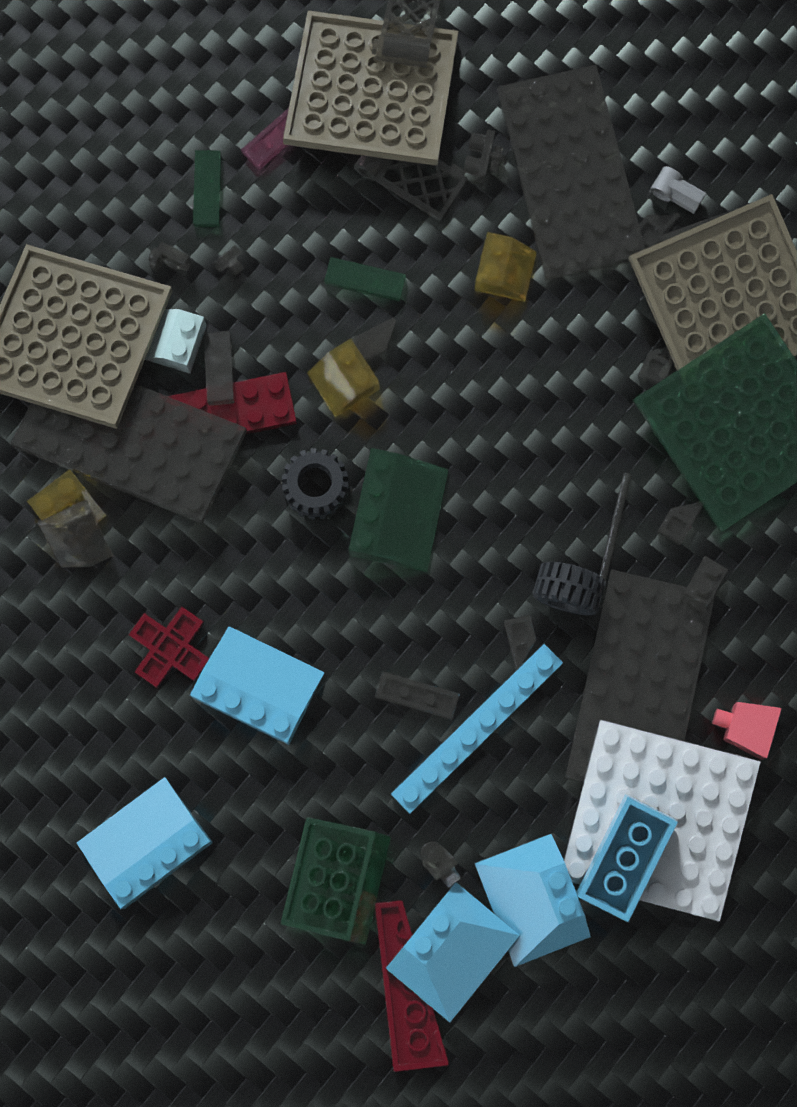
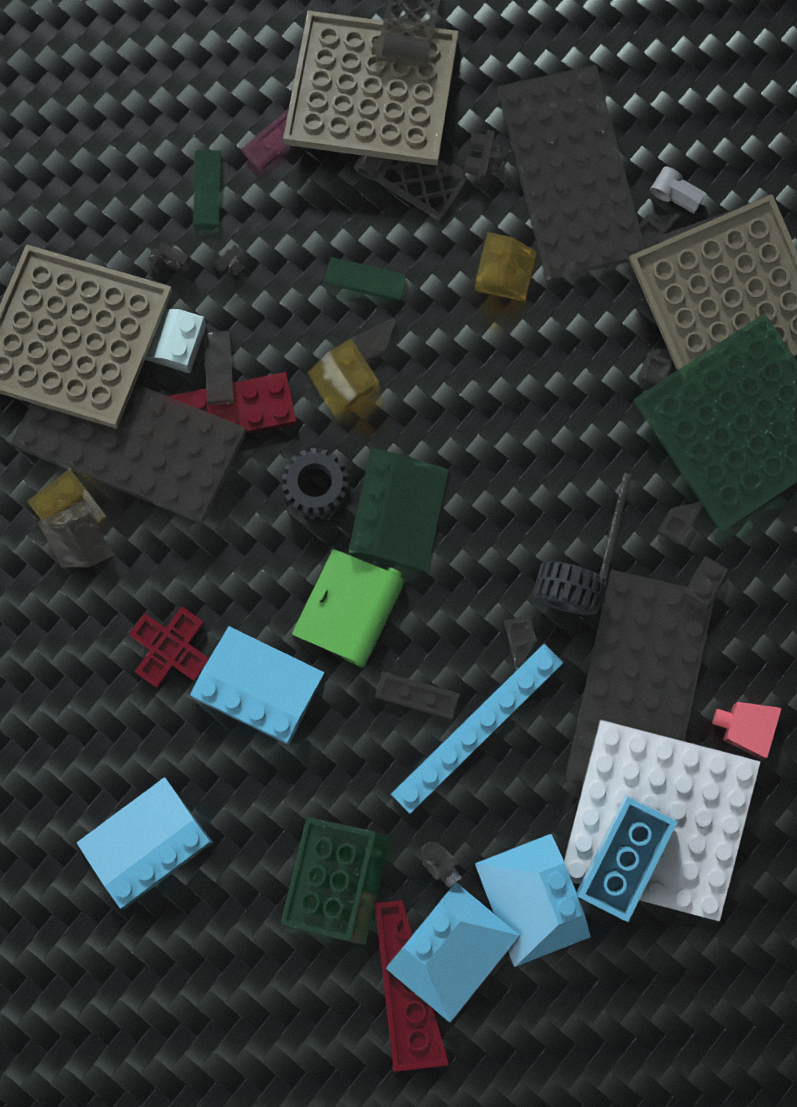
(353, 610): none -> bright green door

